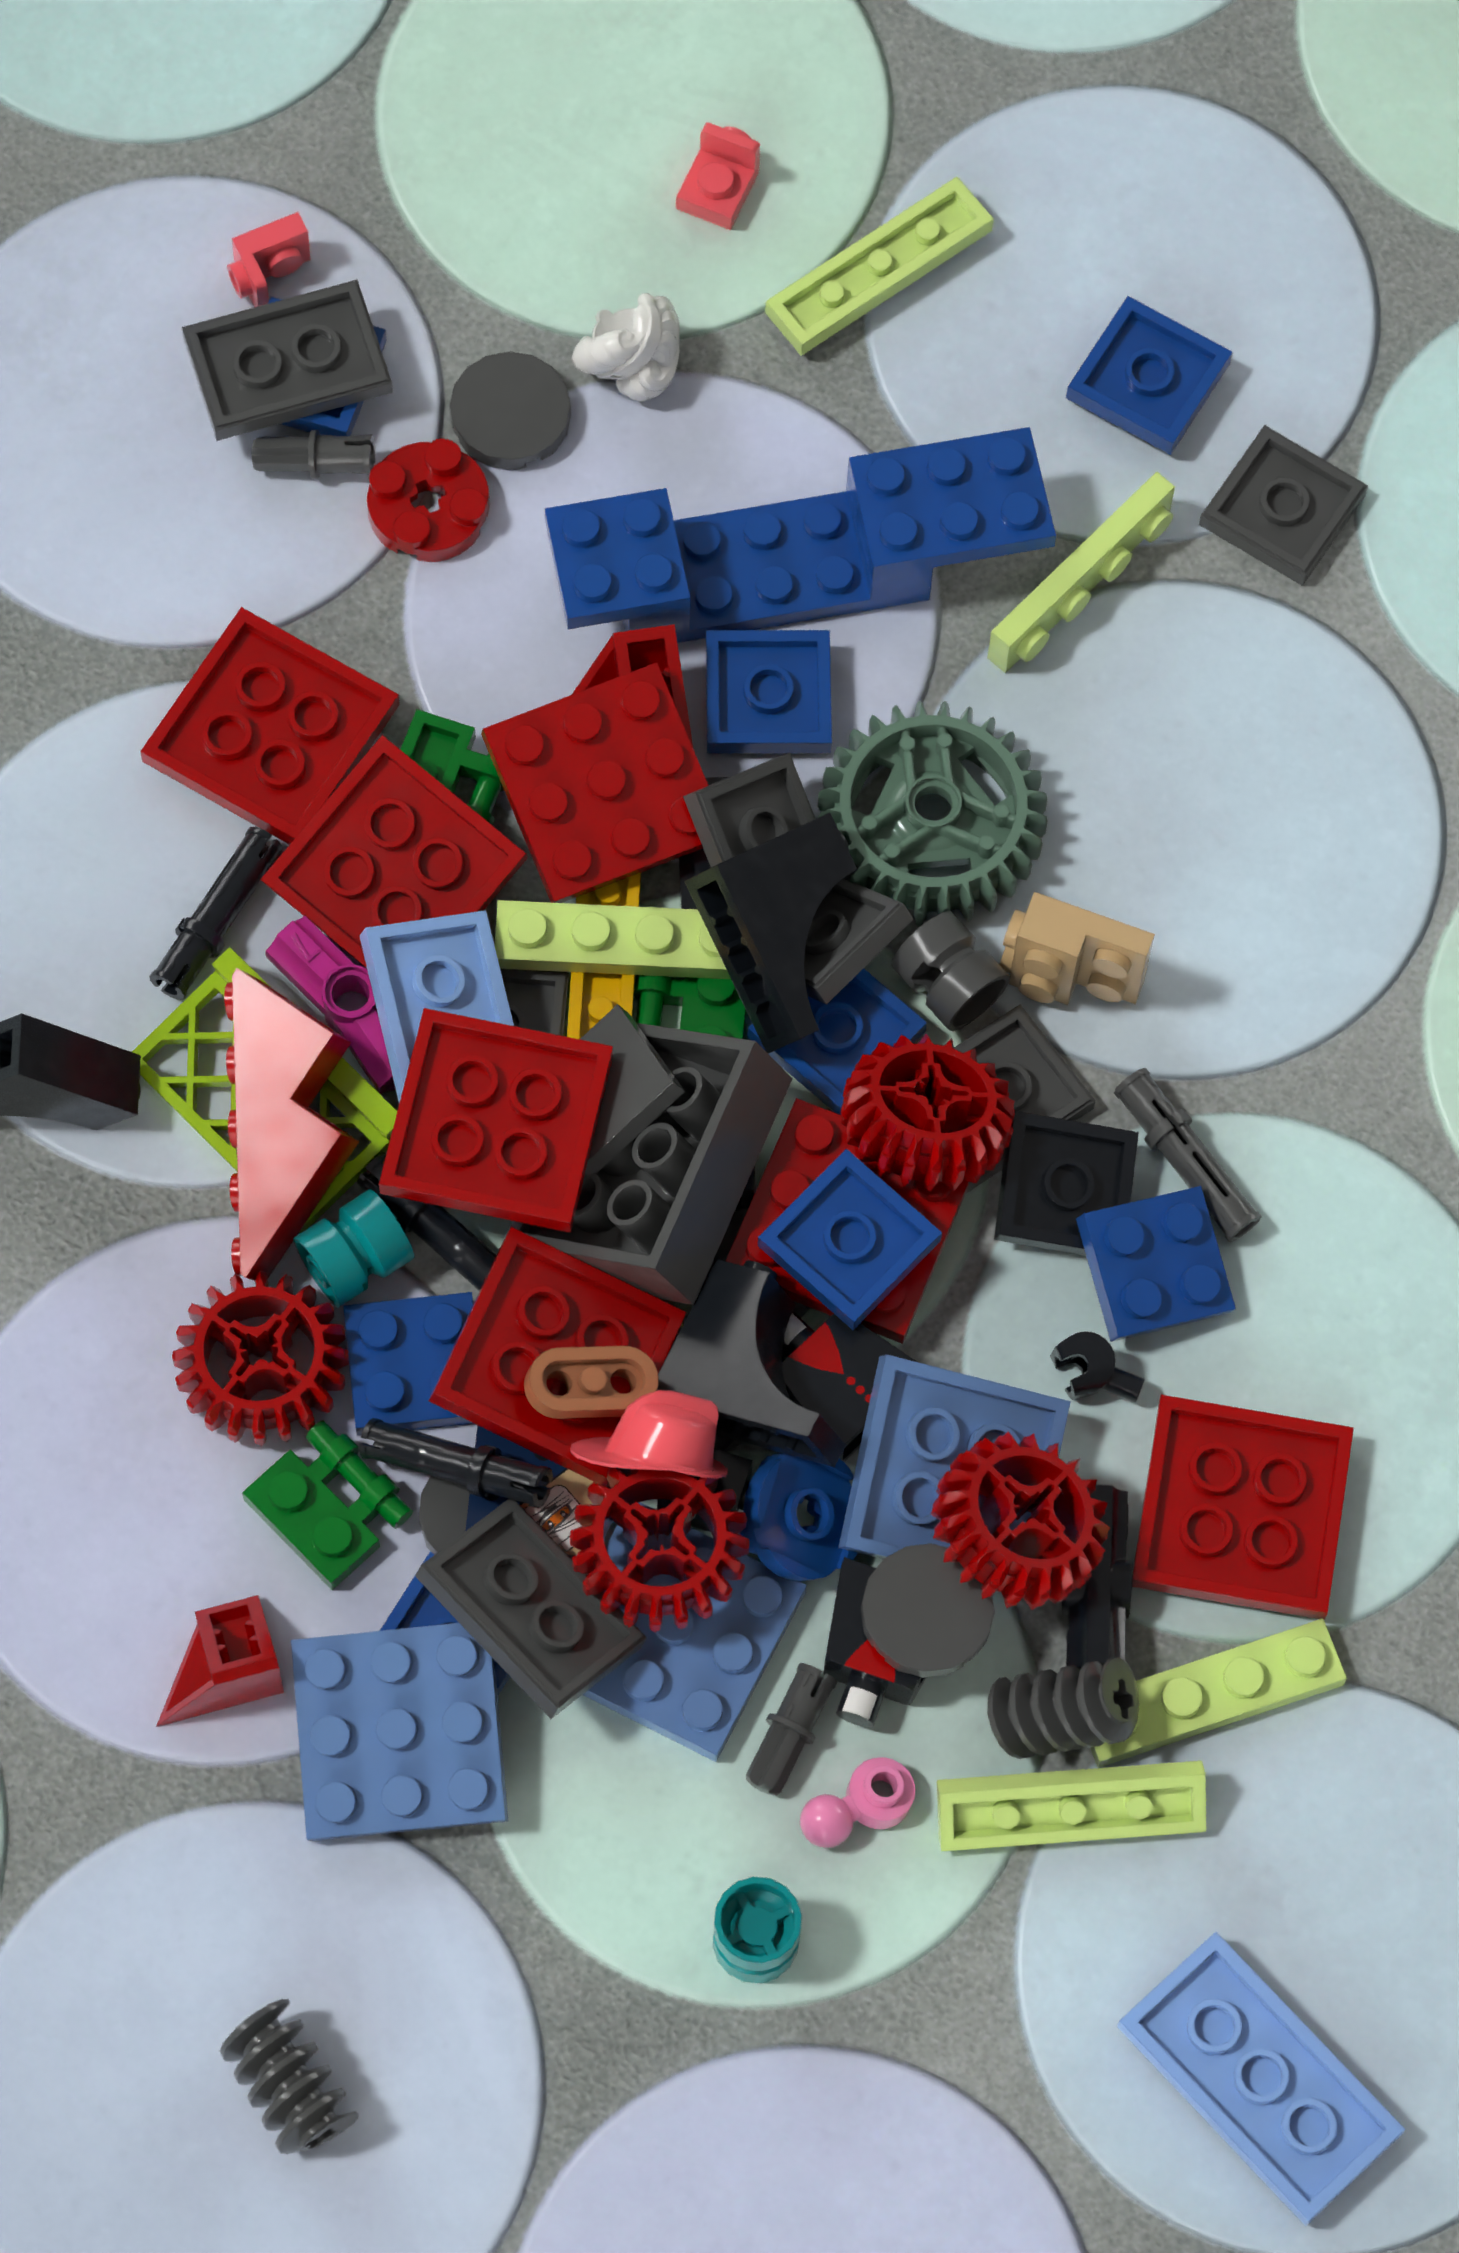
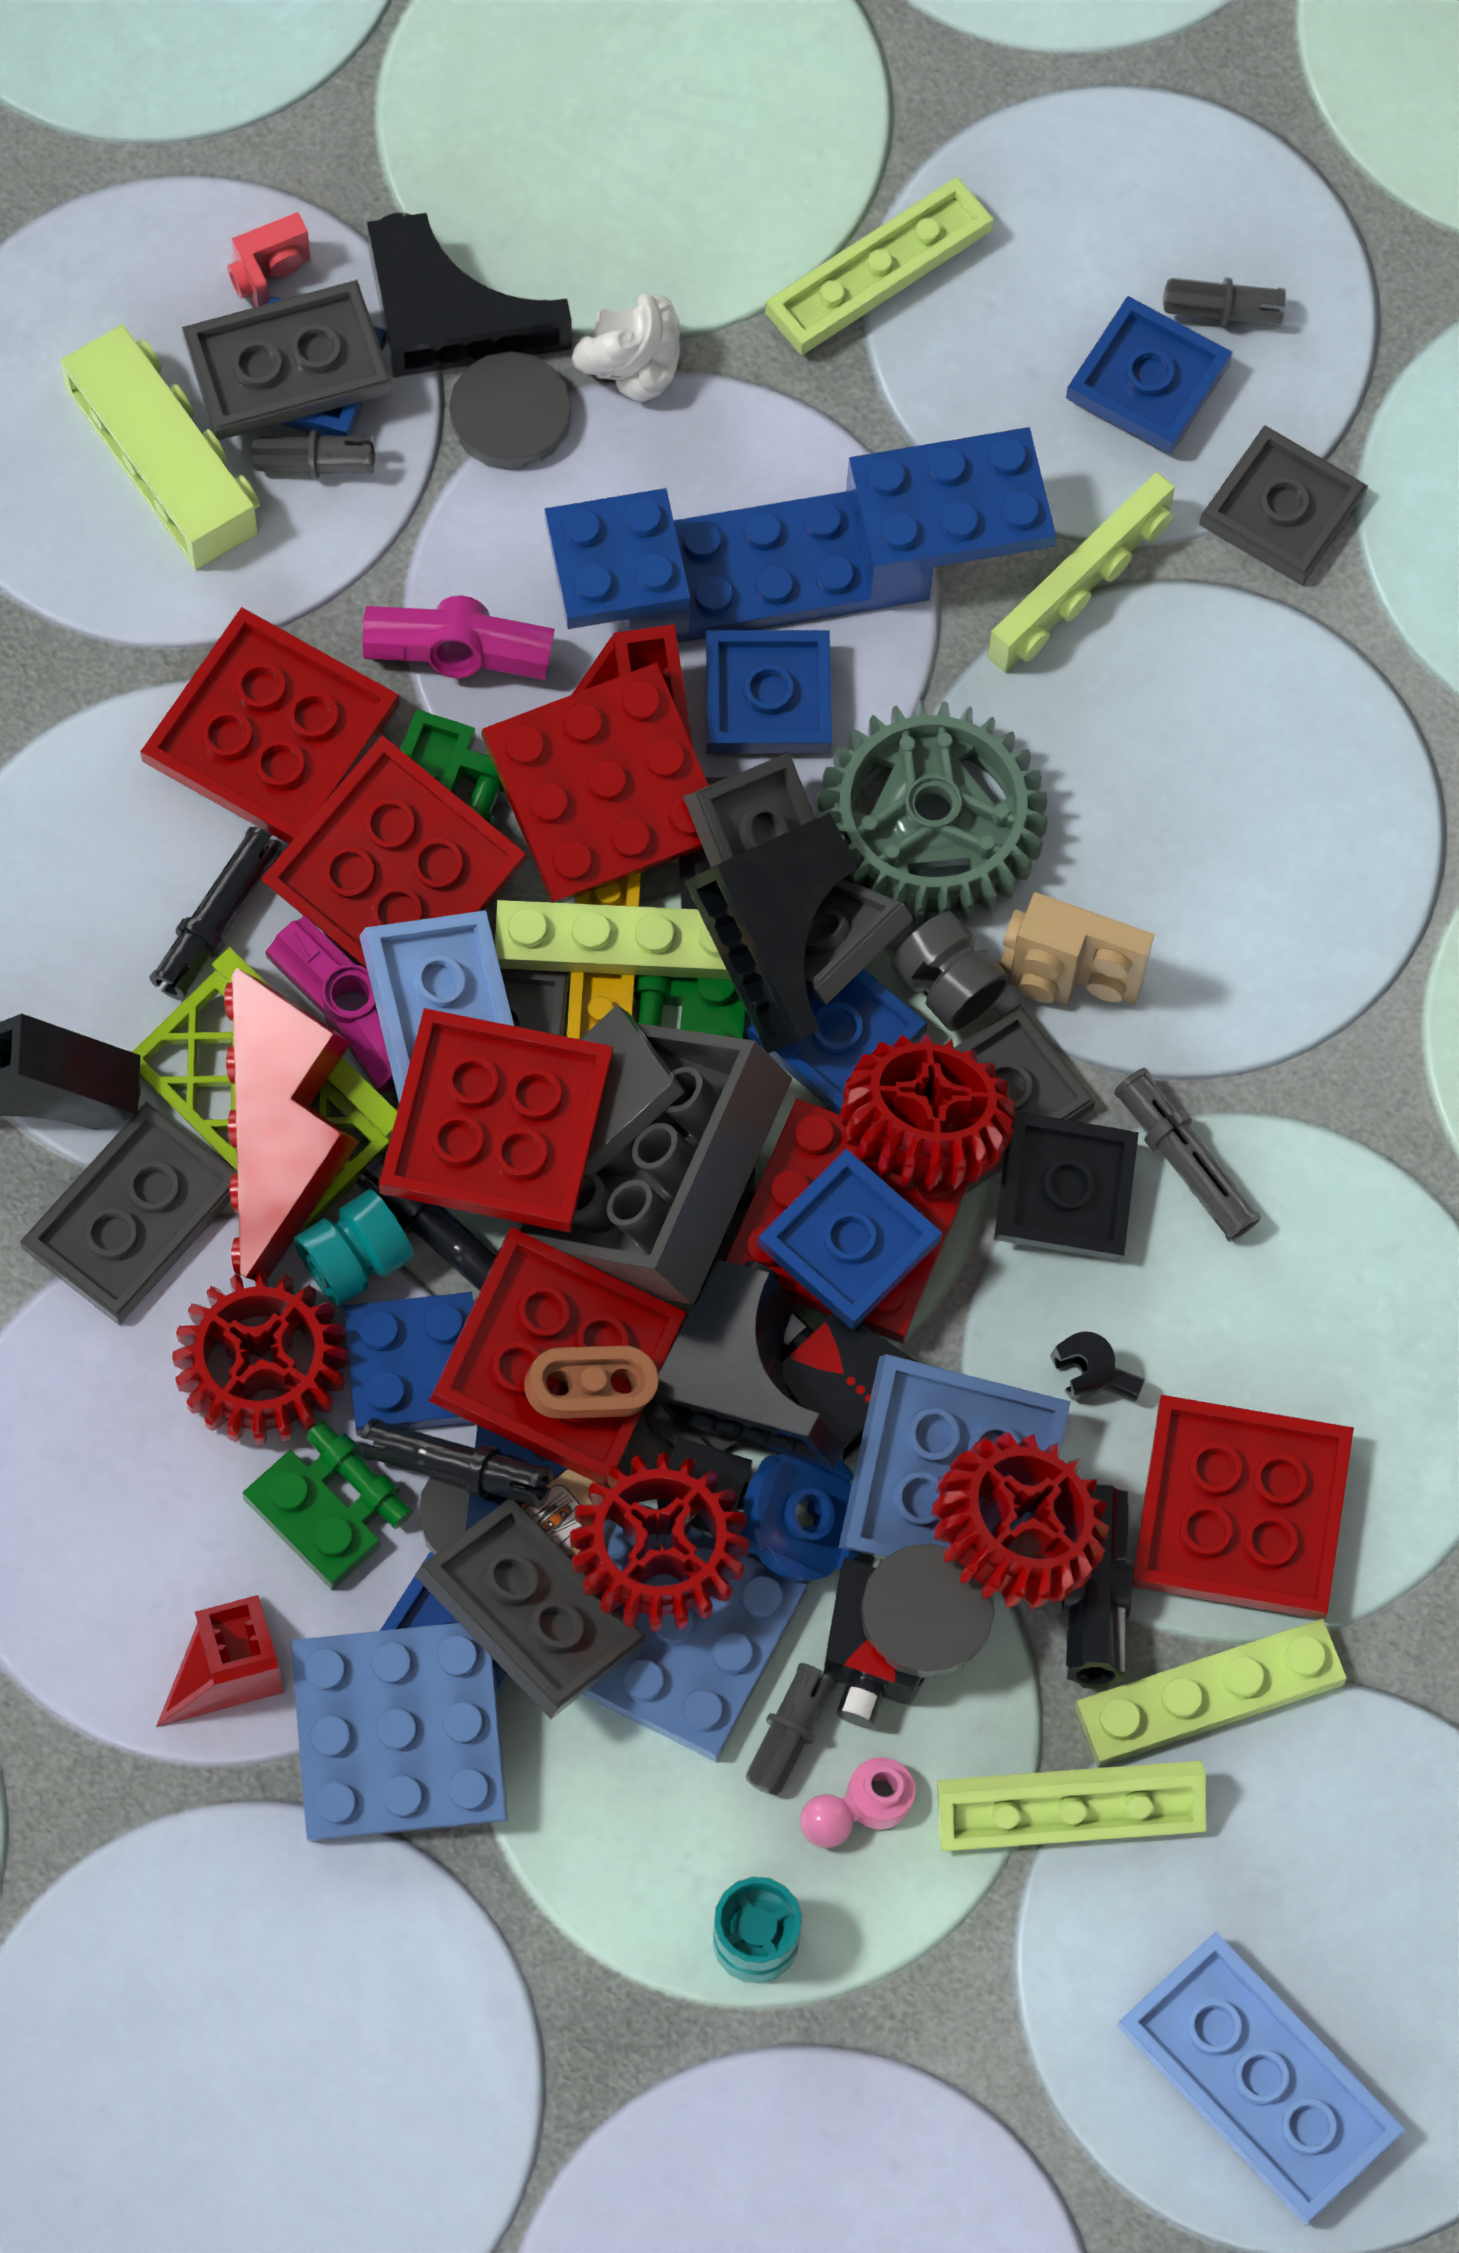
(131, 1213): none -> dark grey tile
(161, 446): none -> yellowish green brick
(285, 2081): dark grey piece -> none
(435, 468): red plate -> none
(442, 315): none -> black arch
(457, 639): none -> dark pink piece
(660, 1434): coral piece -> none
(720, 175): coral bracket -> none
(1064, 1708): dark grey piece -> none
(1155, 1263): blue plate -> none
(1223, 301): none -> dark grey axle

